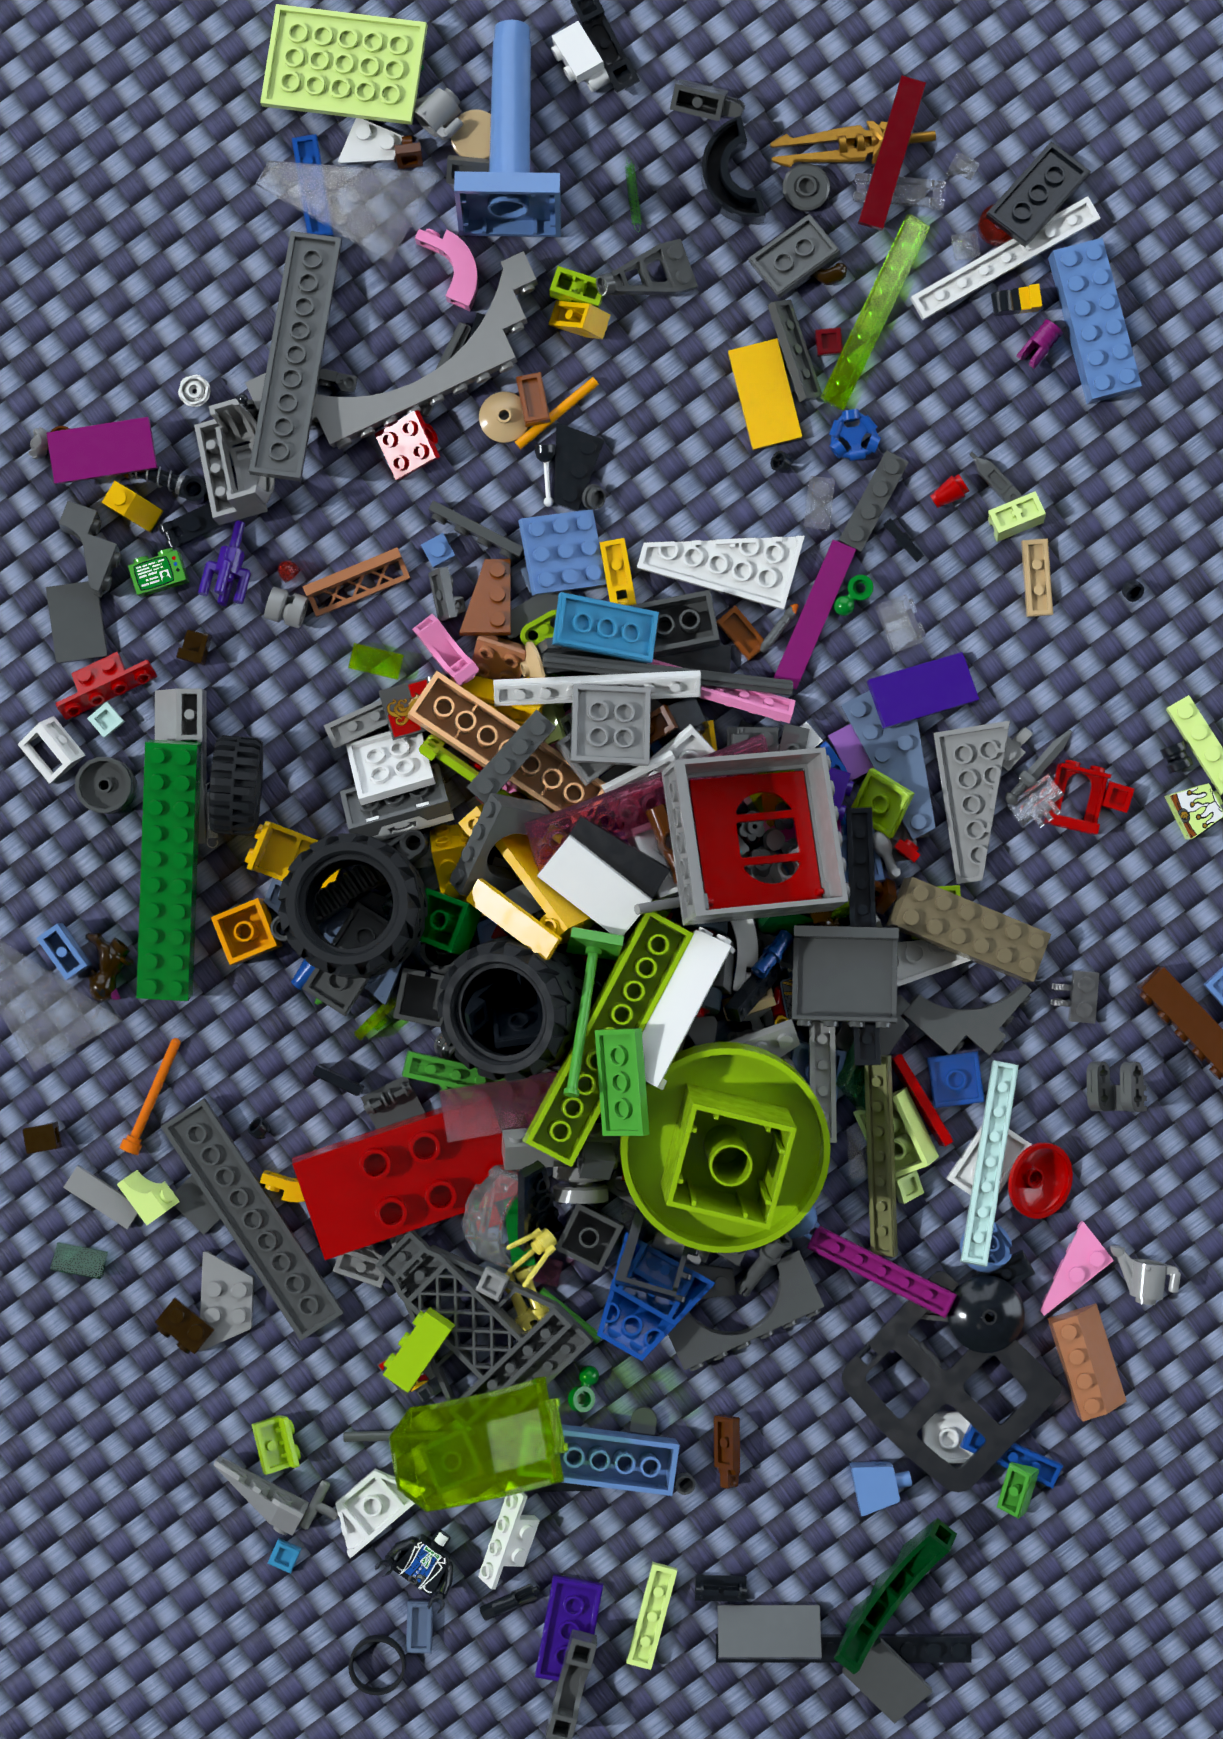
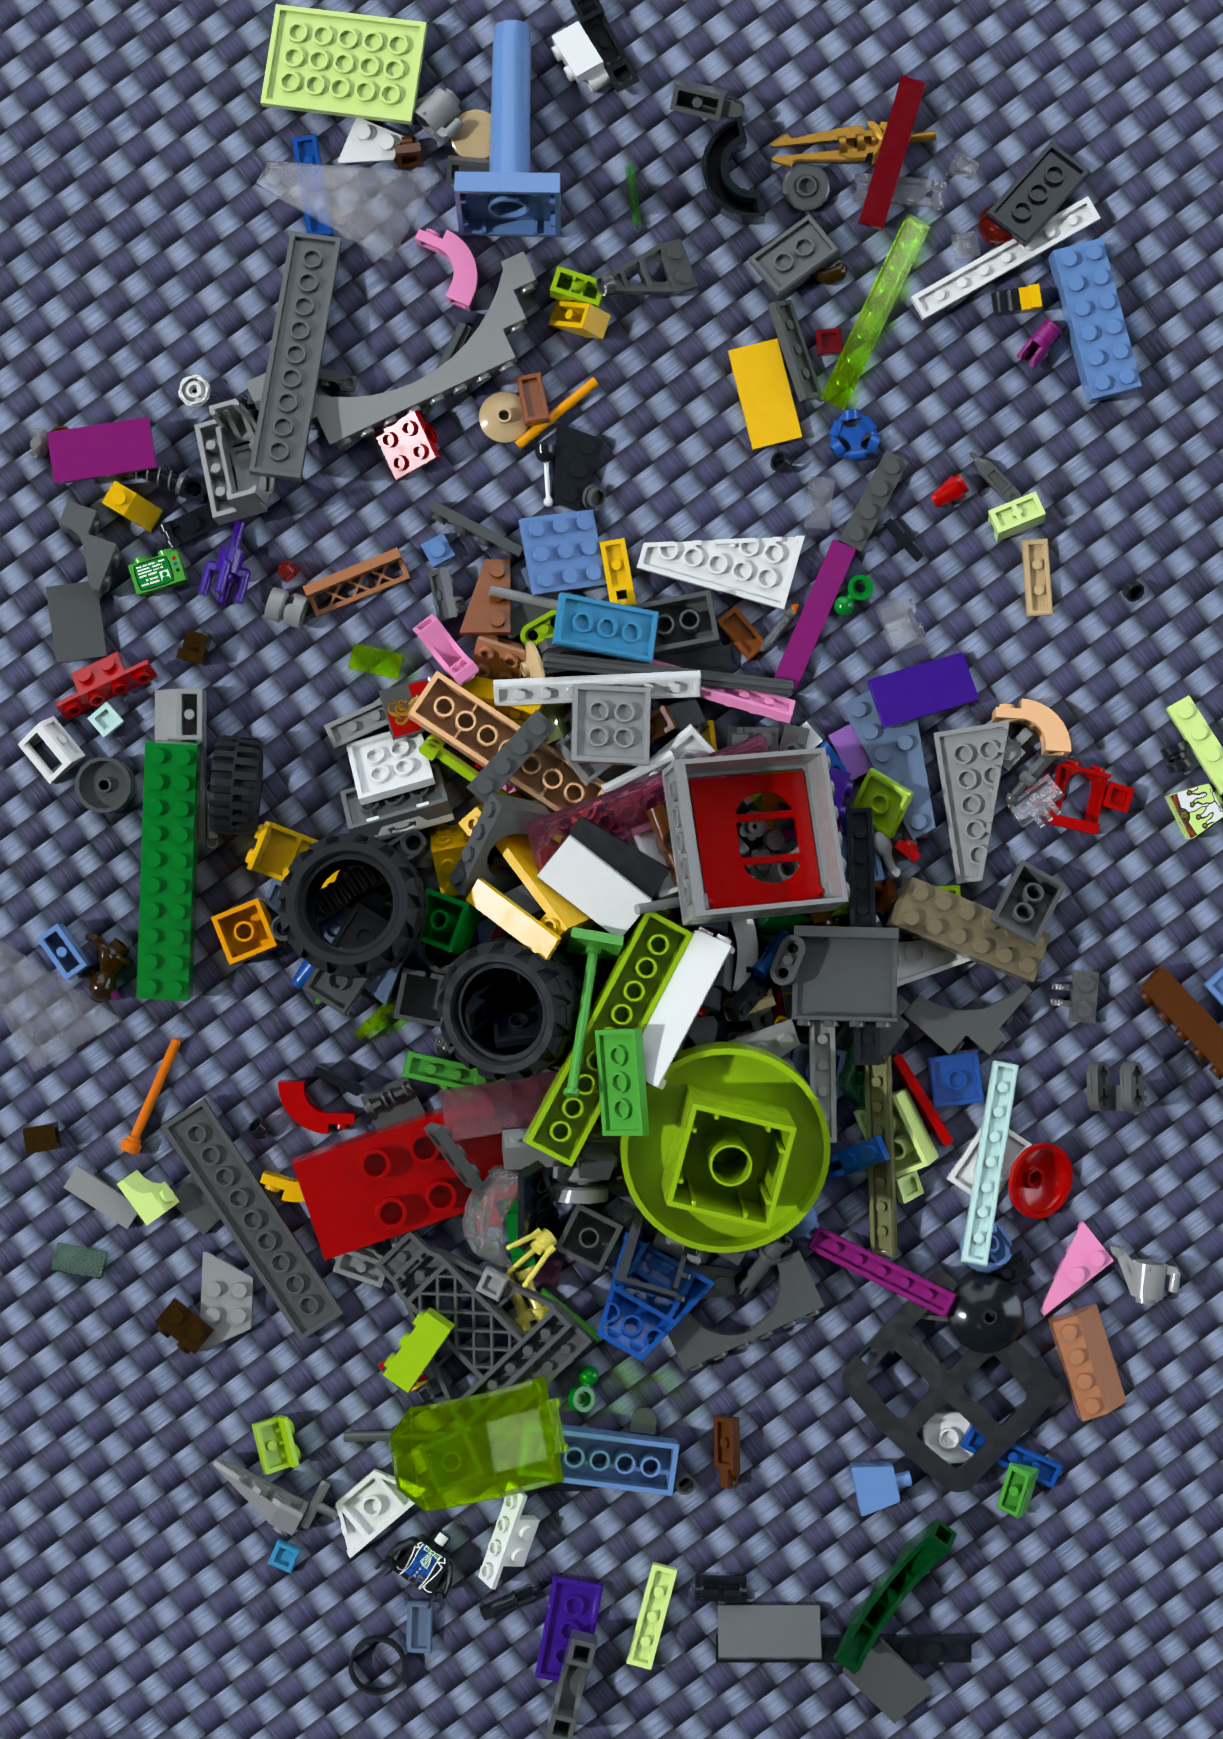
(304, 1112): none -> red arch
(454, 1155): none -> dark grey plate
(523, 597): none -> light grey bar
(788, 961): none -> dark grey plate
(859, 1156): none -> blue hinge
(1027, 902): none -> dark grey slope
(1042, 720): none -> light nougat arch

